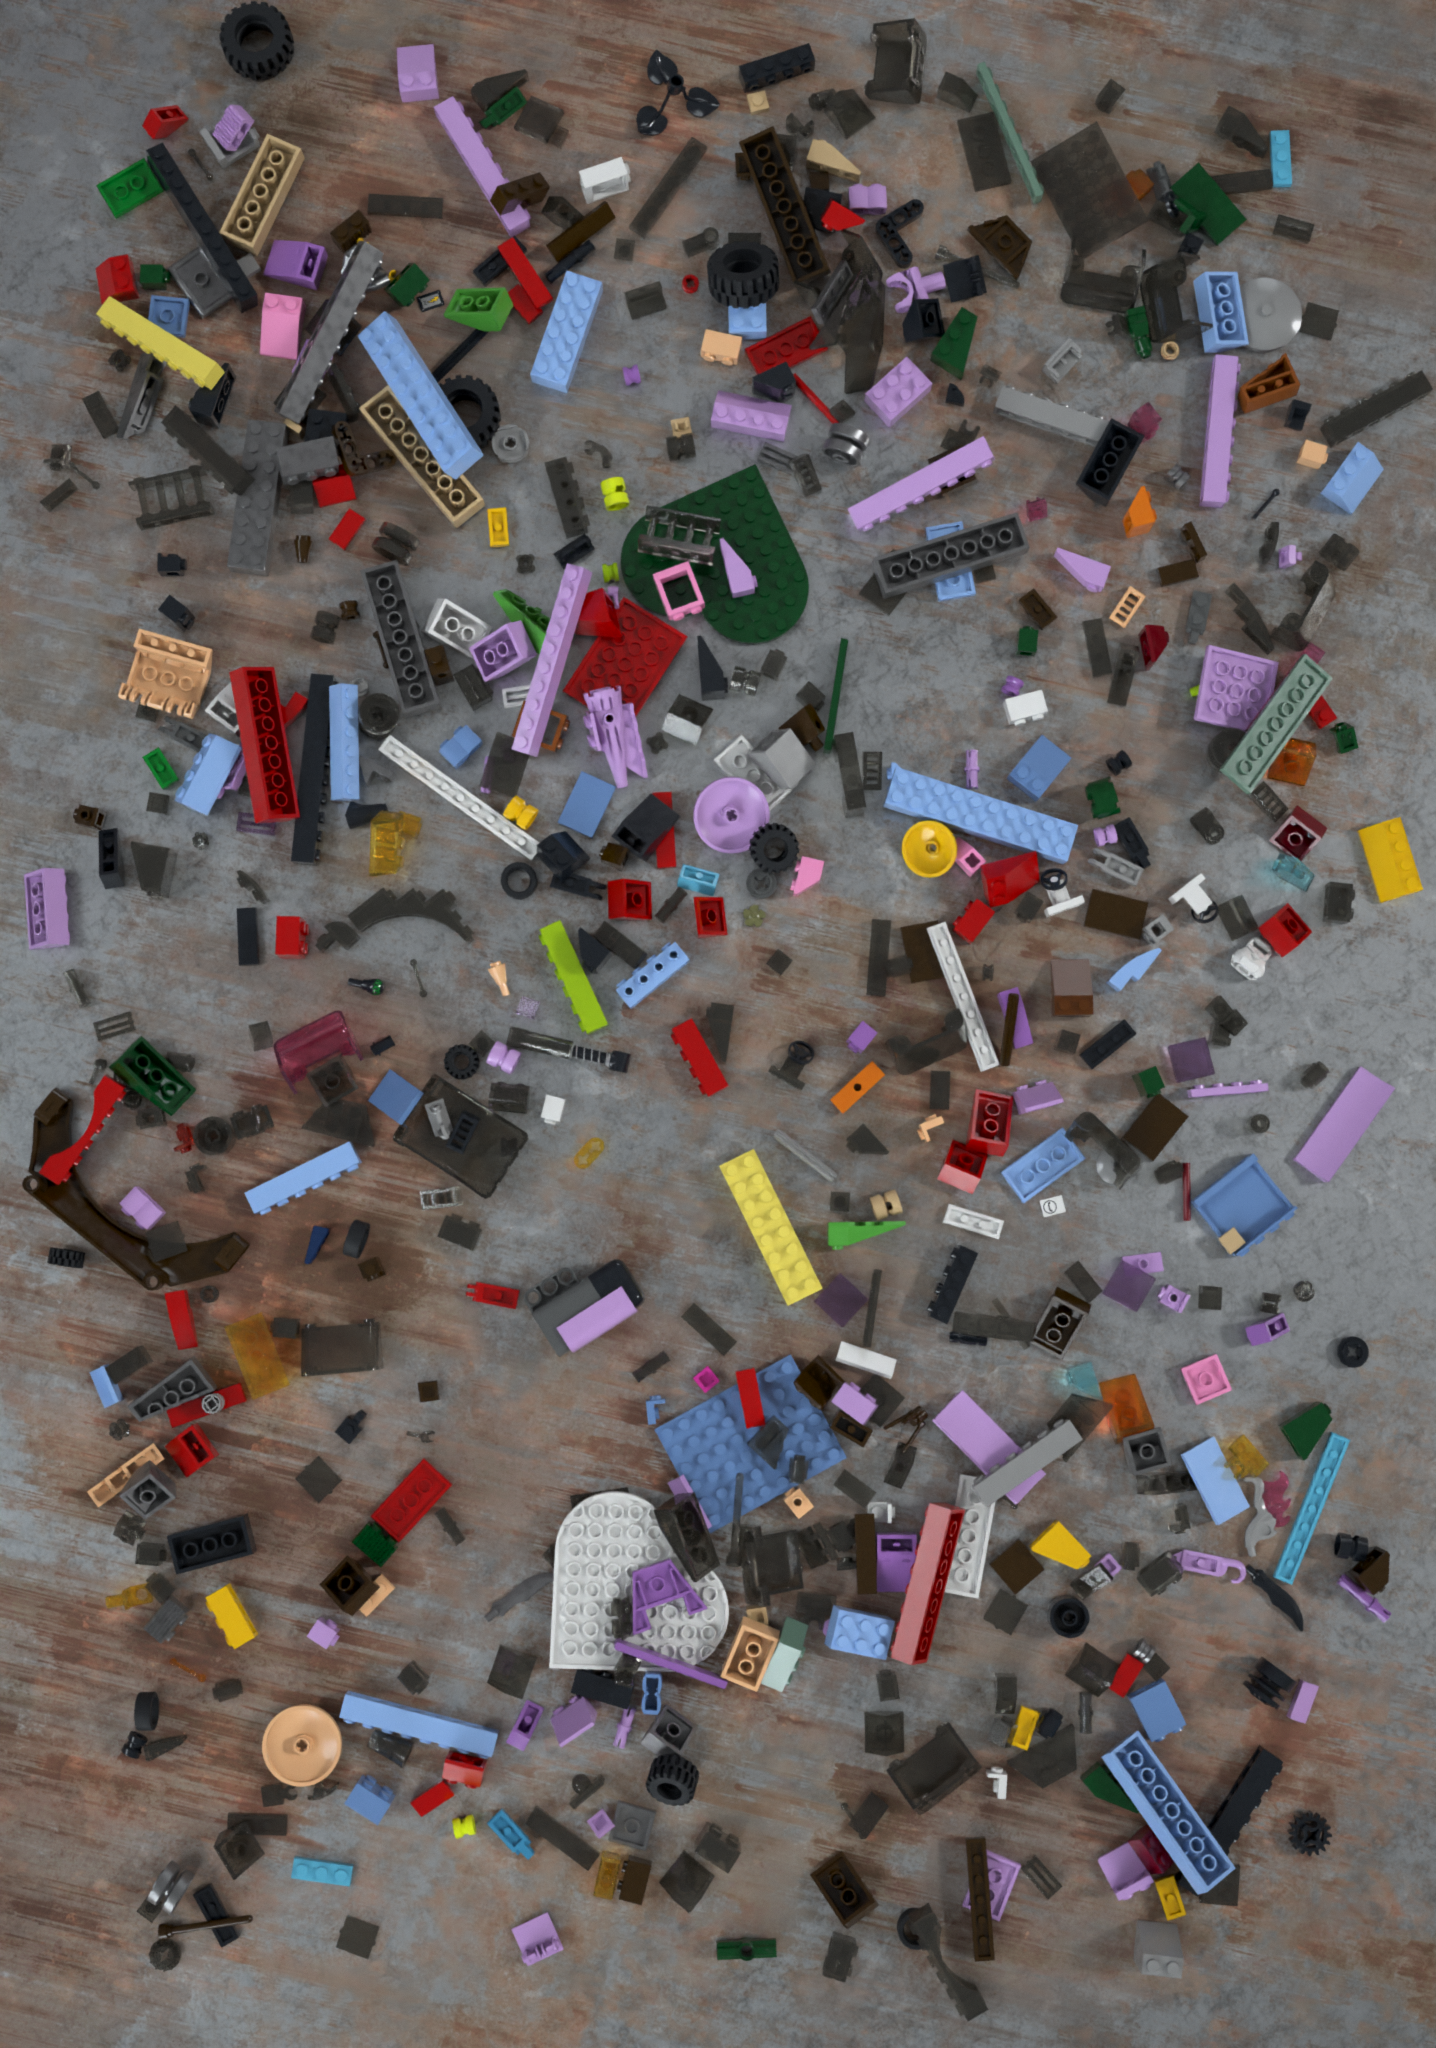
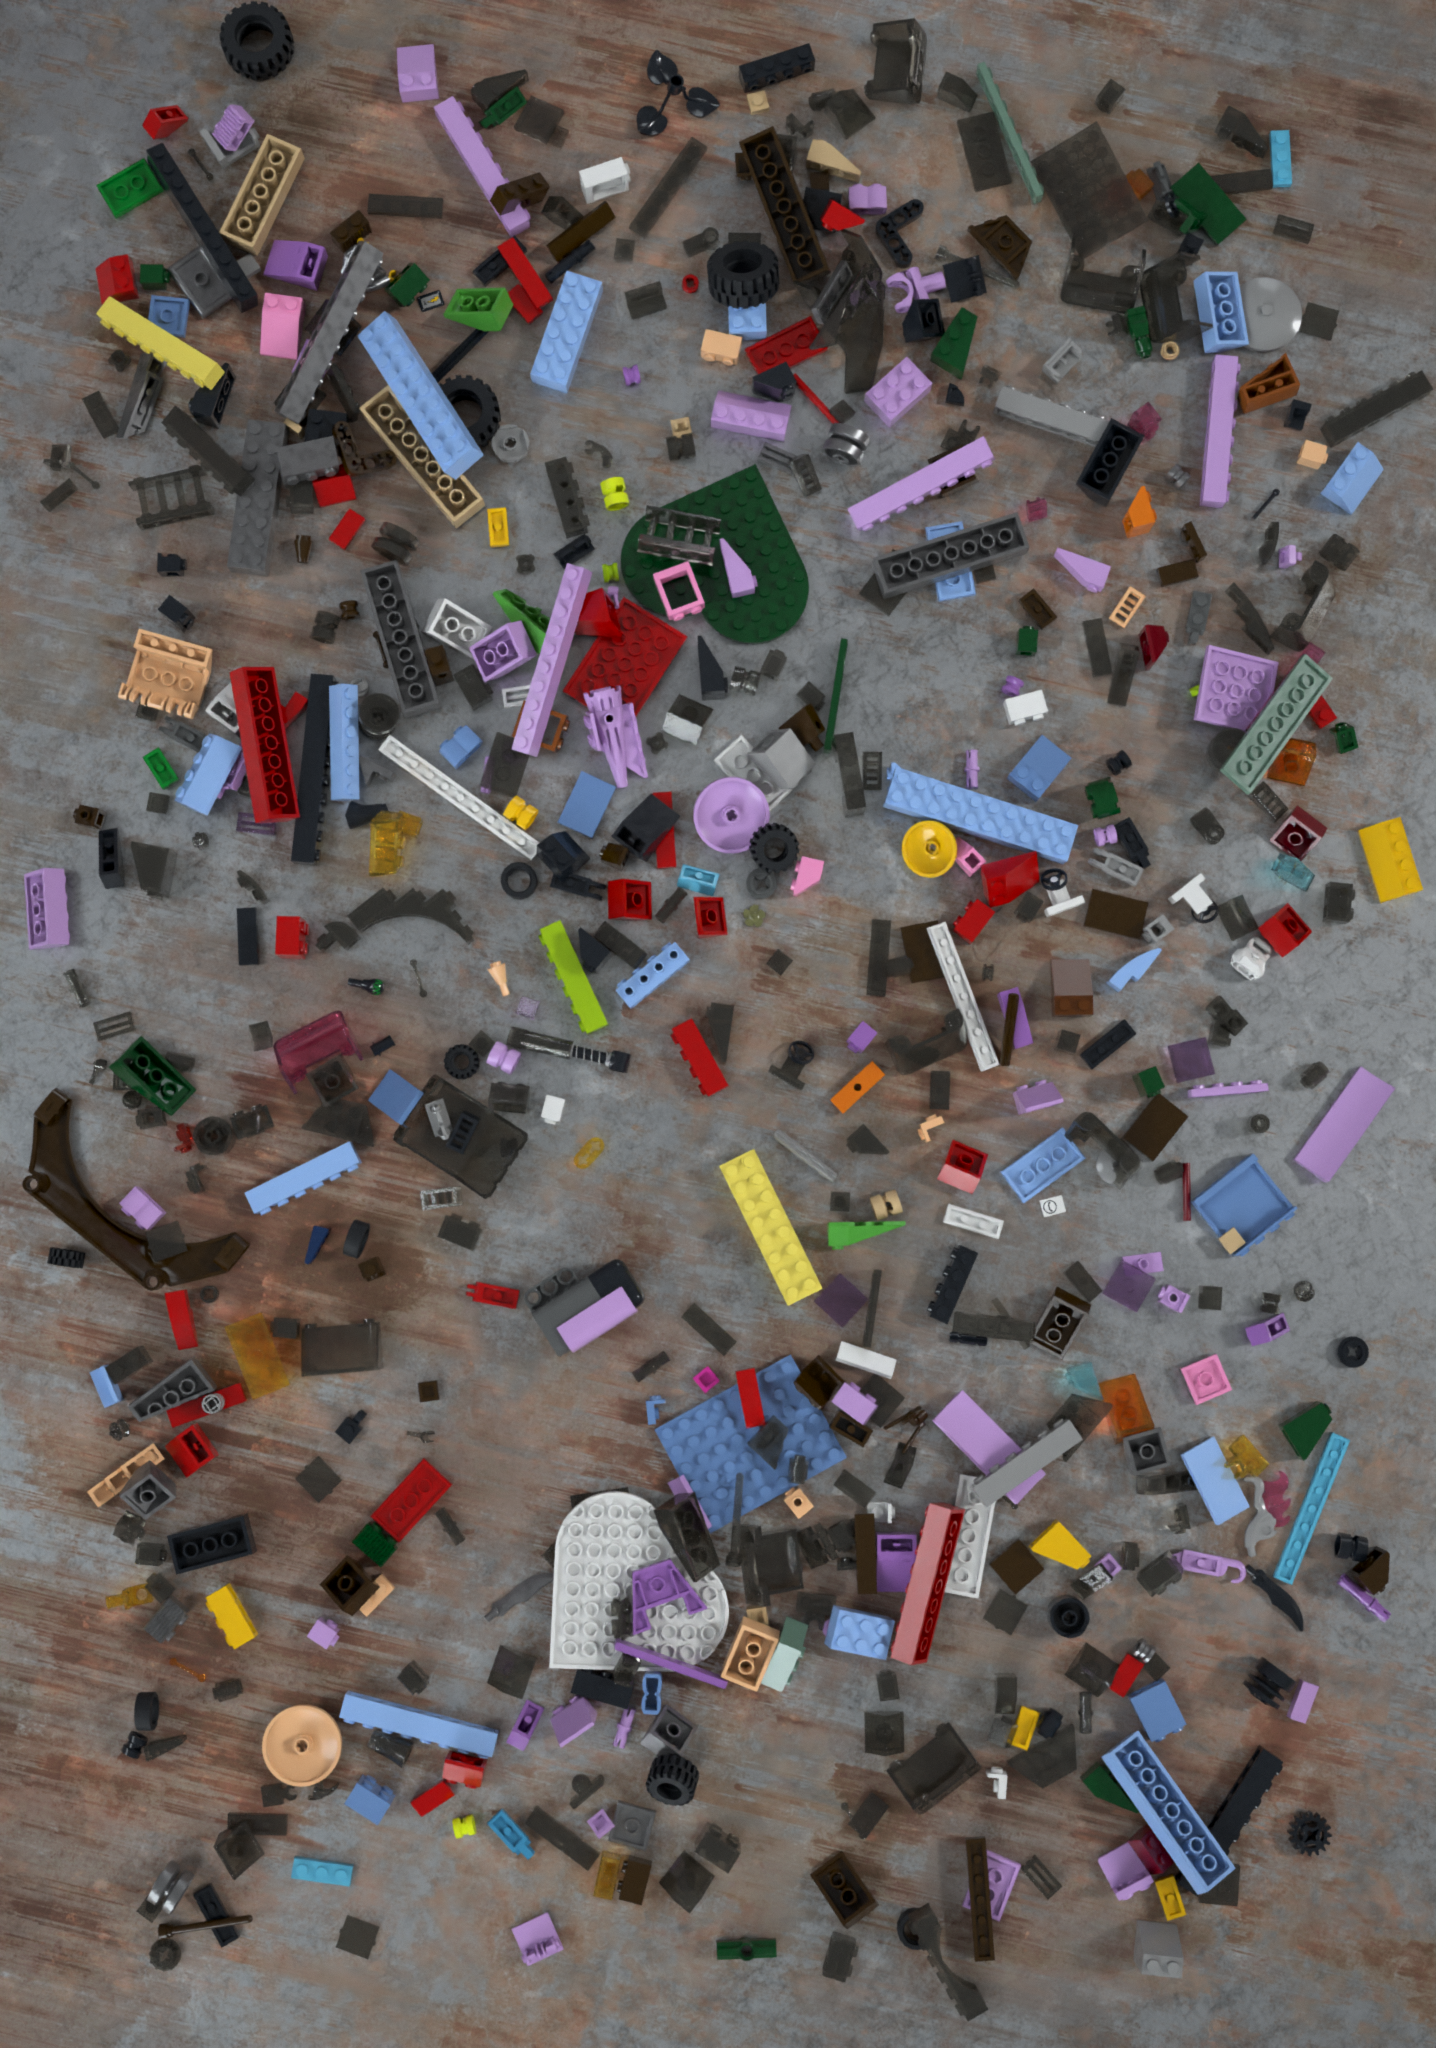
(105, 1096): red arch -> none
(990, 1123): red slope -> none

